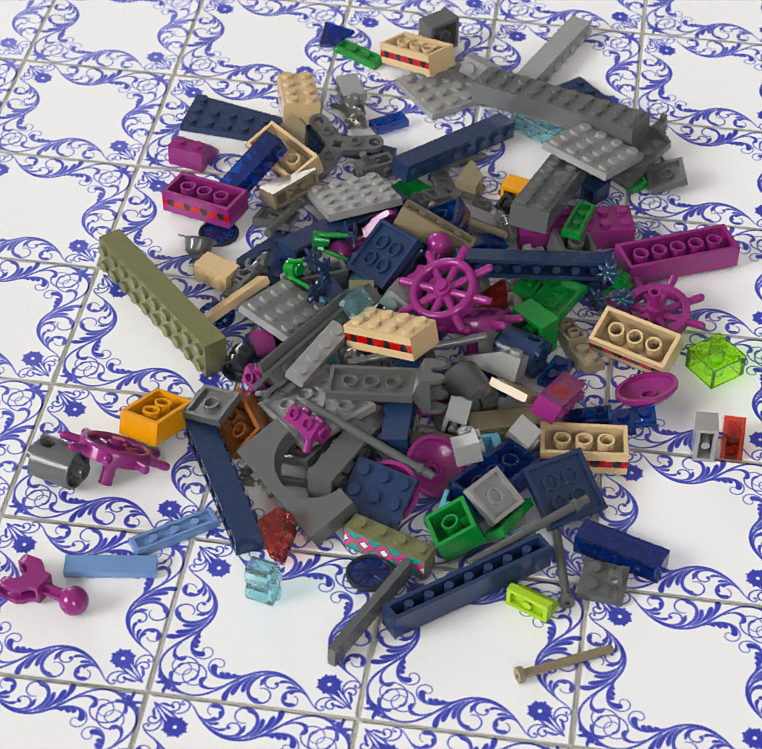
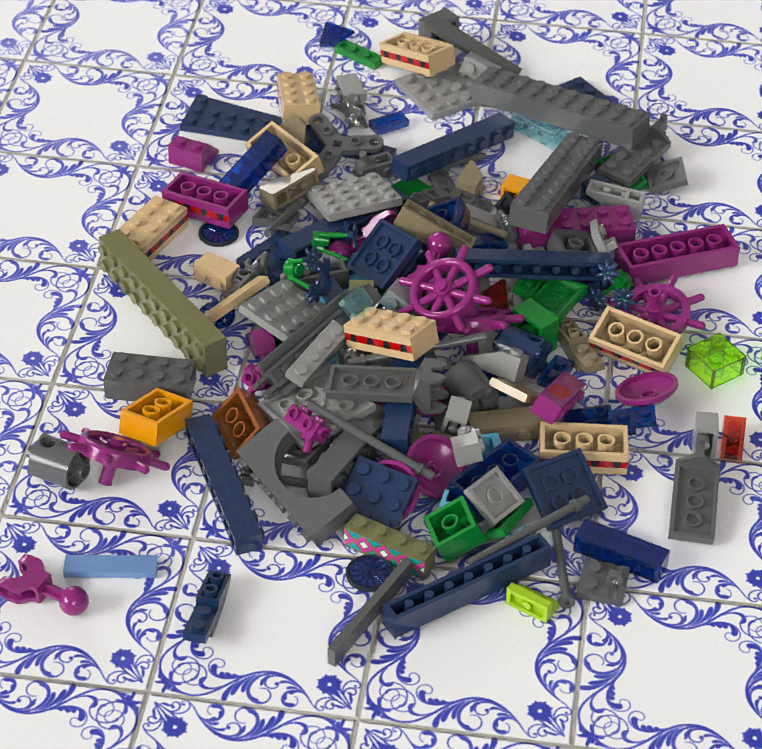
(135, 375): none -> dark grey brick
(156, 225): none -> tan brick
(174, 532): medium blue tile -> none
(197, 245): dark grey piece -> none
(208, 607): none -> dark blue slope
(212, 405): dark grey hinge -> none
(237, 360): black wheel -> none
(263, 581): clear light blue brick -> none
(278, 533): clear red slope -> none
(467, 43): none -> dark grey tile
(521, 674): dark tan bar -> none
(524, 433): light grey brick -> none
(557, 49): light grey brick -> none
(578, 220): green tile -> none
(593, 151): light grey plate -> none
(598, 235): none -> light grey hinge
(616, 195): none -> light grey slope
(694, 497): none -> dark grey hinge

